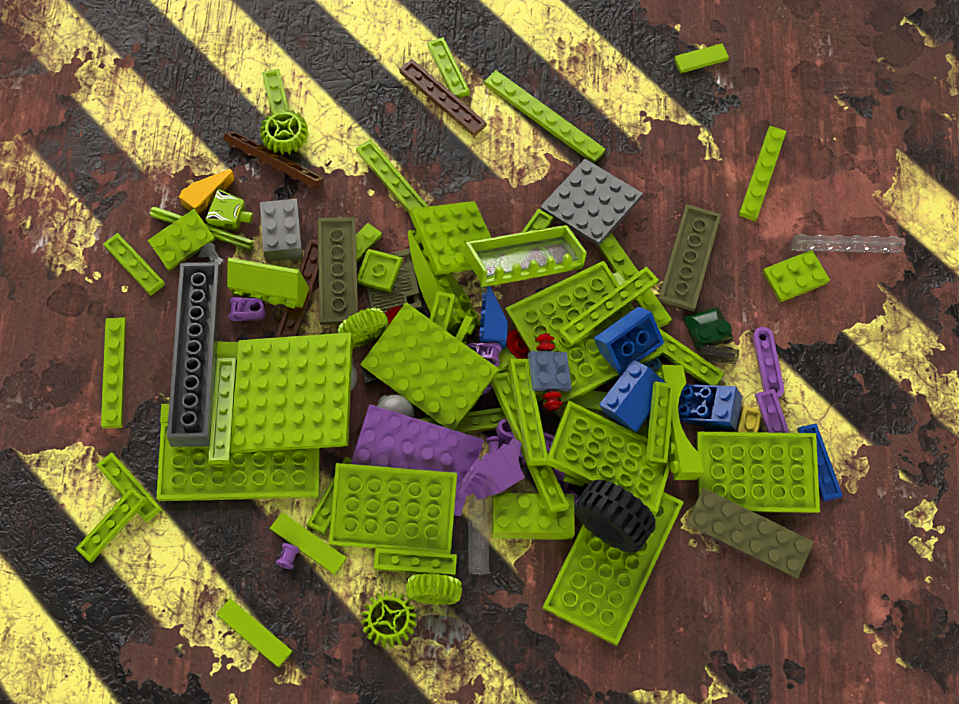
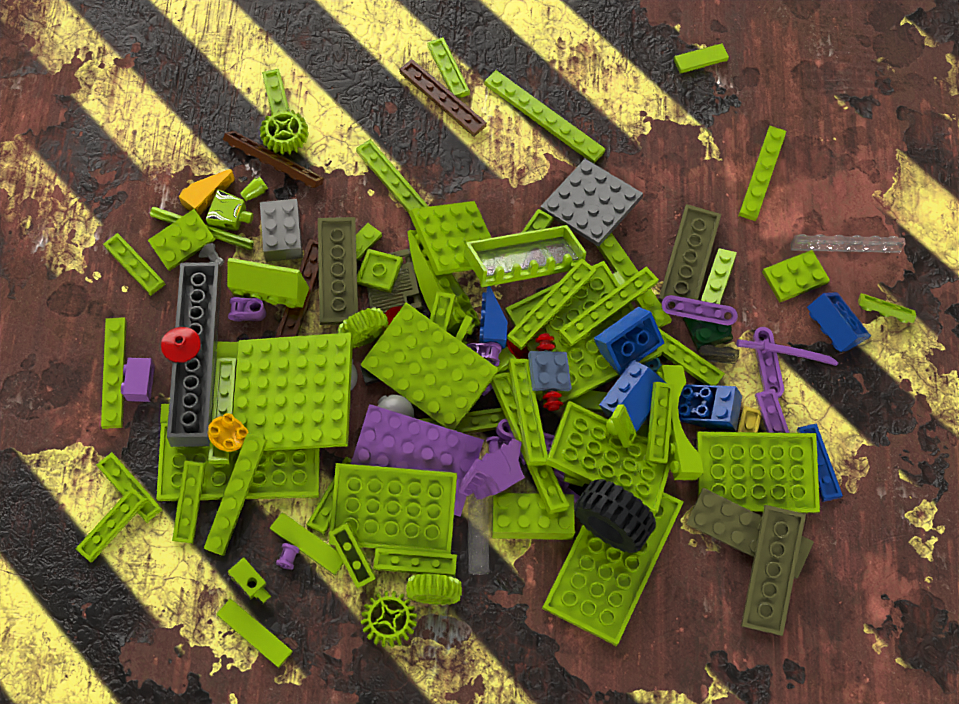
(138, 379): none -> medium lavender brick
(181, 351): none -> red dish
(189, 501): none -> lime tile
(227, 433): none -> yellow dish
(235, 494): none -> lime plate
(242, 574): none -> lime torso
(254, 189): none -> lime cone
(352, 555): none -> lime brick
(551, 304): none -> lime plate
(621, 426): none -> lime tile
(699, 310): none -> medium lavender plate
(719, 276): none -> lime plate
(764, 346): none -> medium lavender sword
(773, 570): none -> olive plate
(838, 321): none -> blue slope
(886, 308): none -> lime plate

